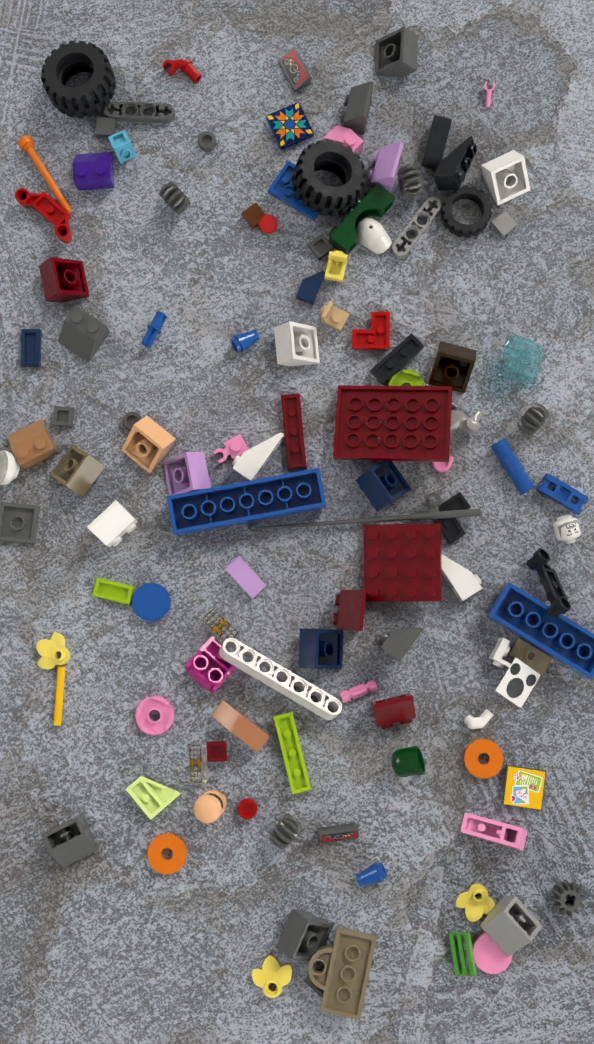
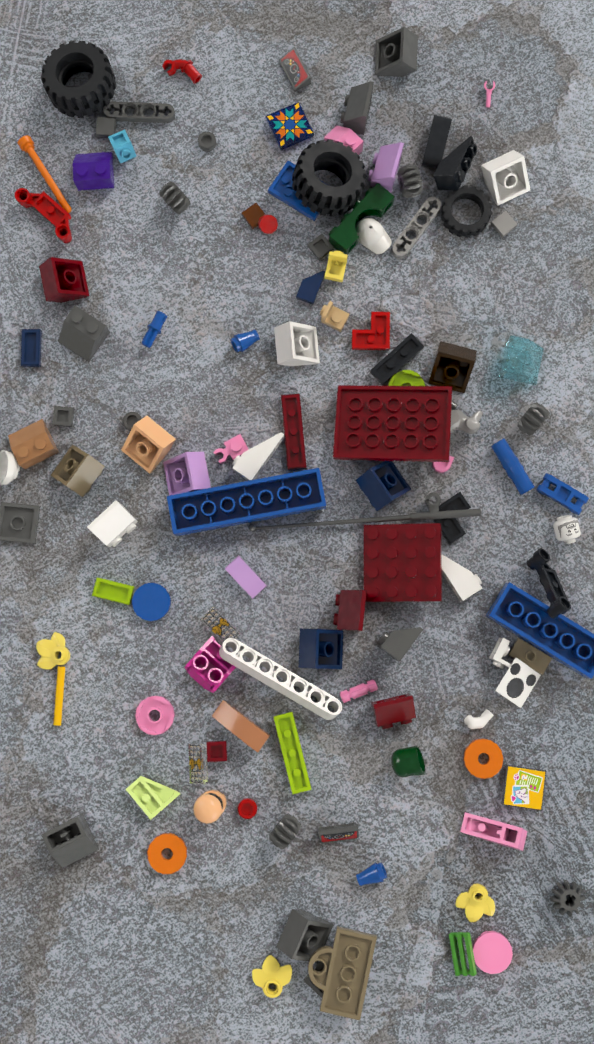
(510, 925): light grey slope -> none

